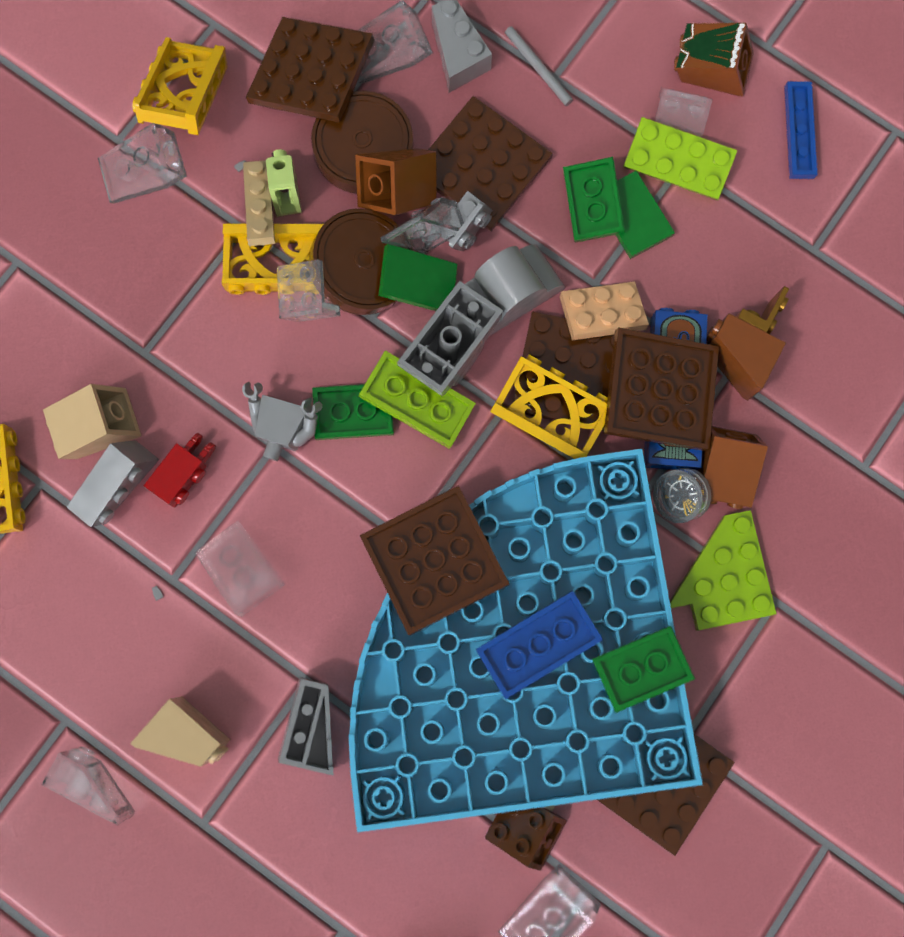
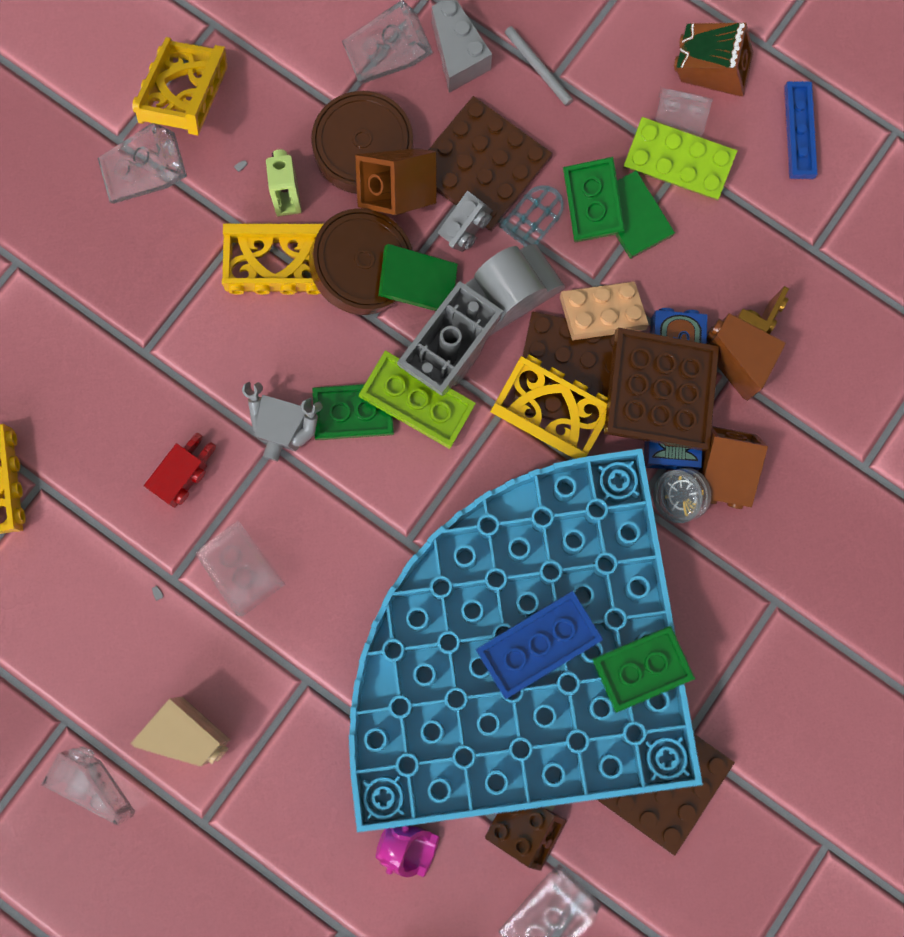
(91, 421): tan slope -> none
(111, 481): light grey wedge -> none
(258, 204): tan plate -> none
(302, 292): clear bracket -> none
(308, 731): light grey wedge -> none
(310, 69): reddish brown plate -> none
(407, 850): none -> dark pink helmet
(427, 227): clear slope -> none
(434, 560): reddish brown plate -> none
(523, 218): none -> clear light blue window
(727, 577): lime wing -> none

